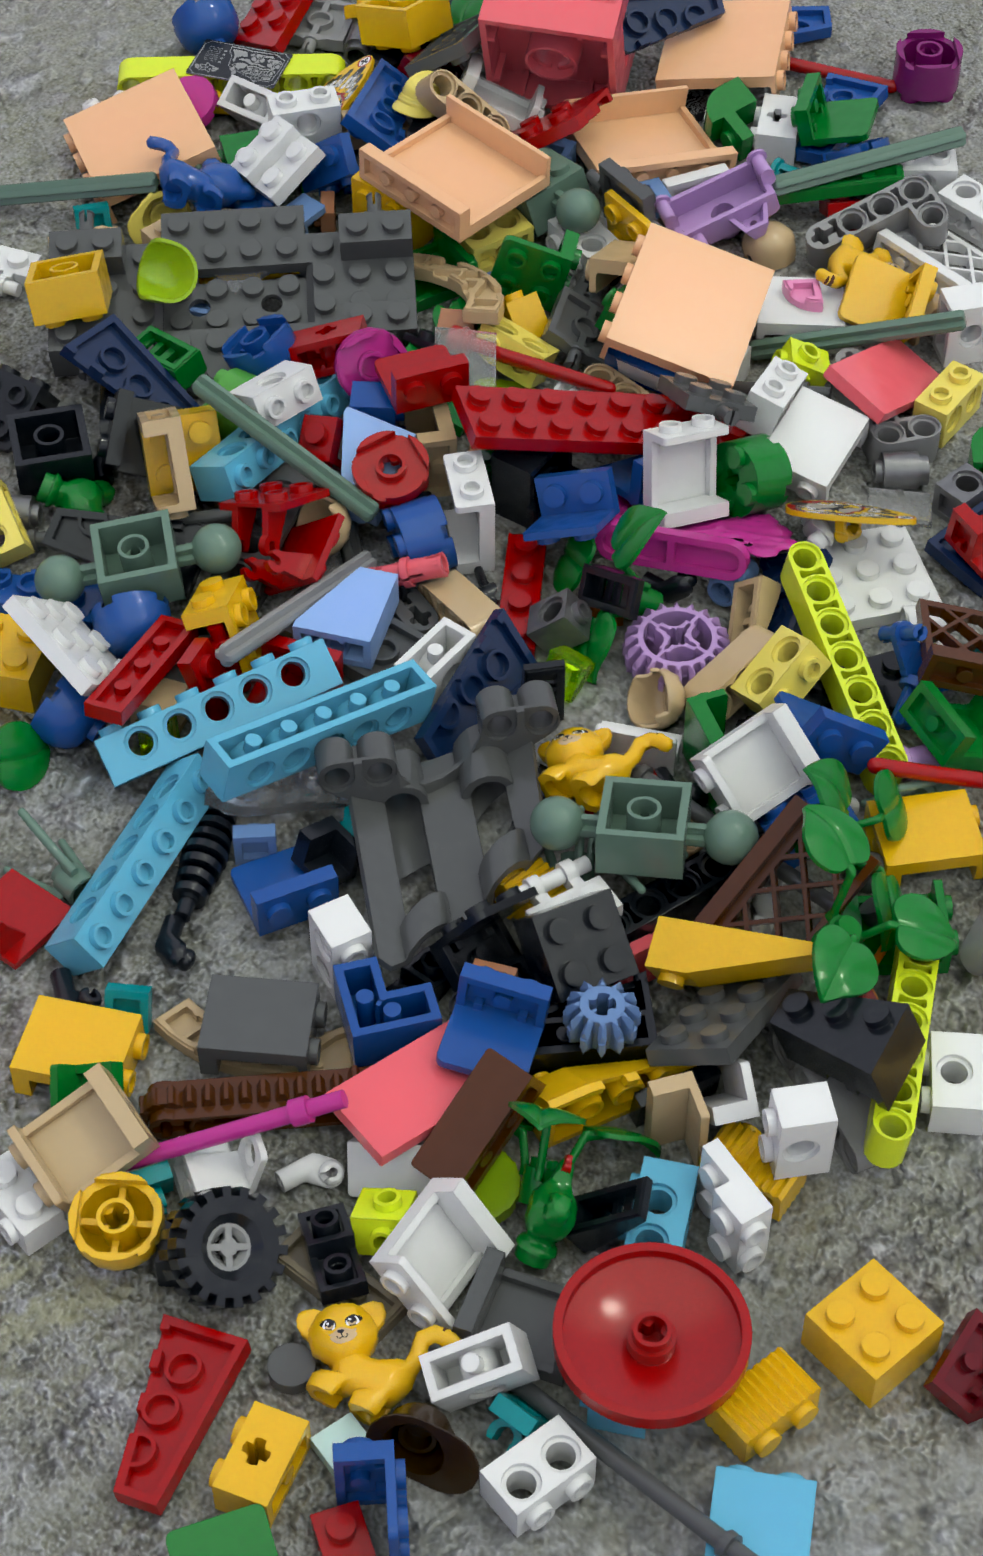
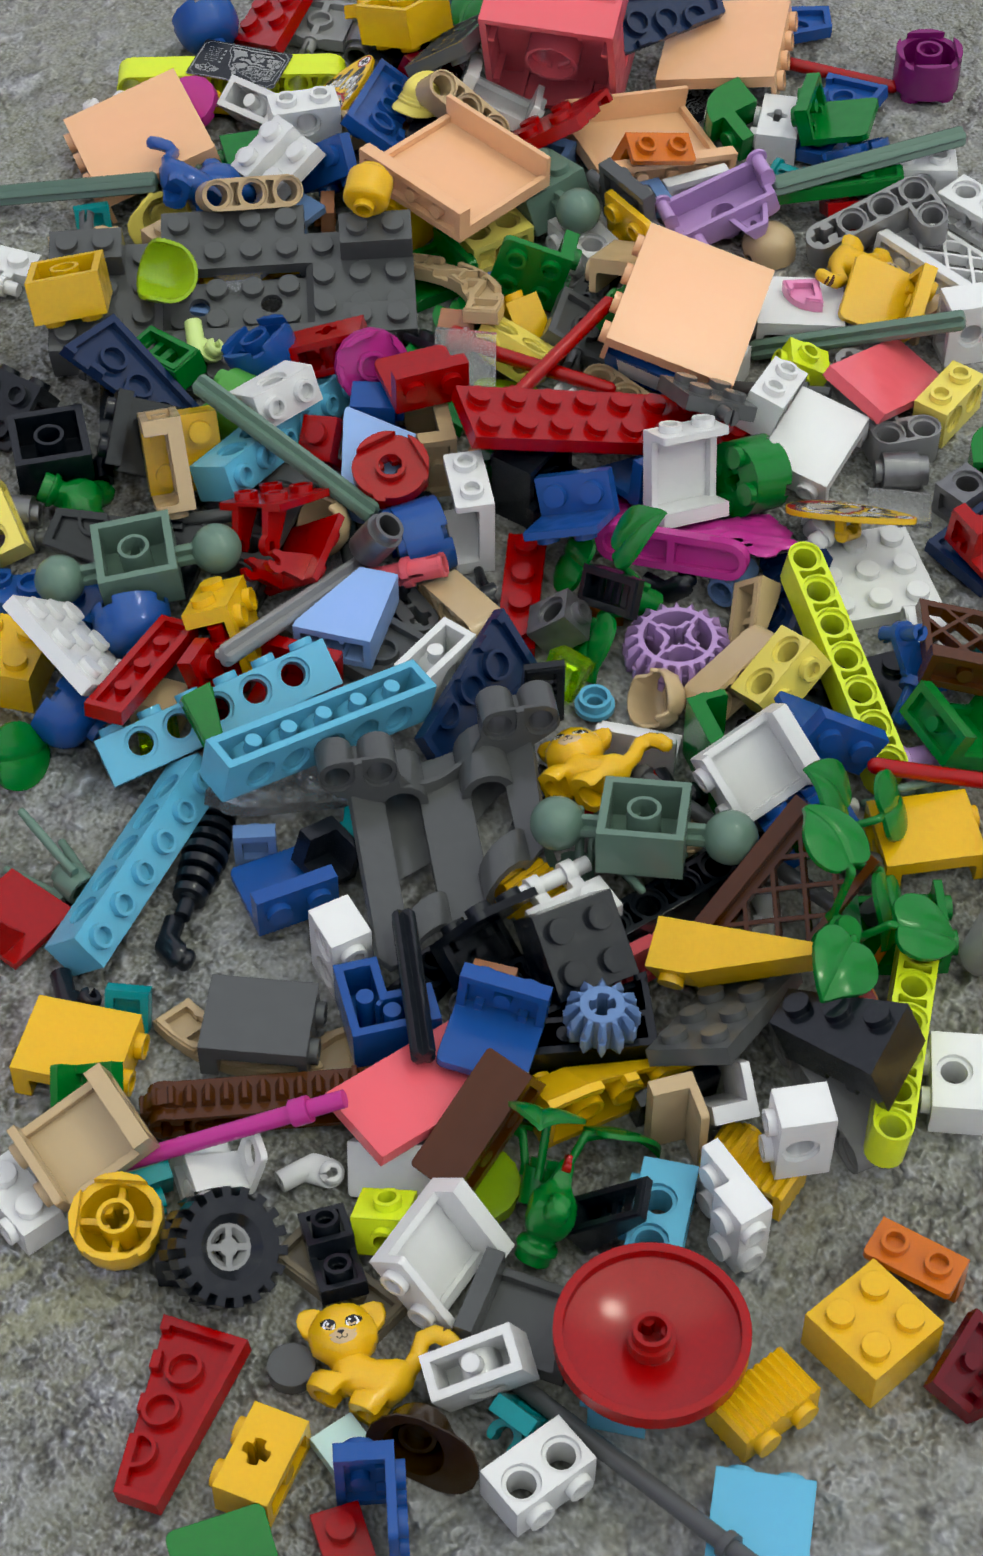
(194, 334): none -> yellowish green arm
(202, 712): none -> green slope
(265, 188): none -> tan beam
(368, 189): none -> yellow head
(376, 539): none -> flat silver brick
(413, 986): none -> black axle
(565, 345): none -> red piece
(594, 703): none -> medium azure plate
(655, 149): none -> orange bracket
(918, 1259): none -> orange bracket

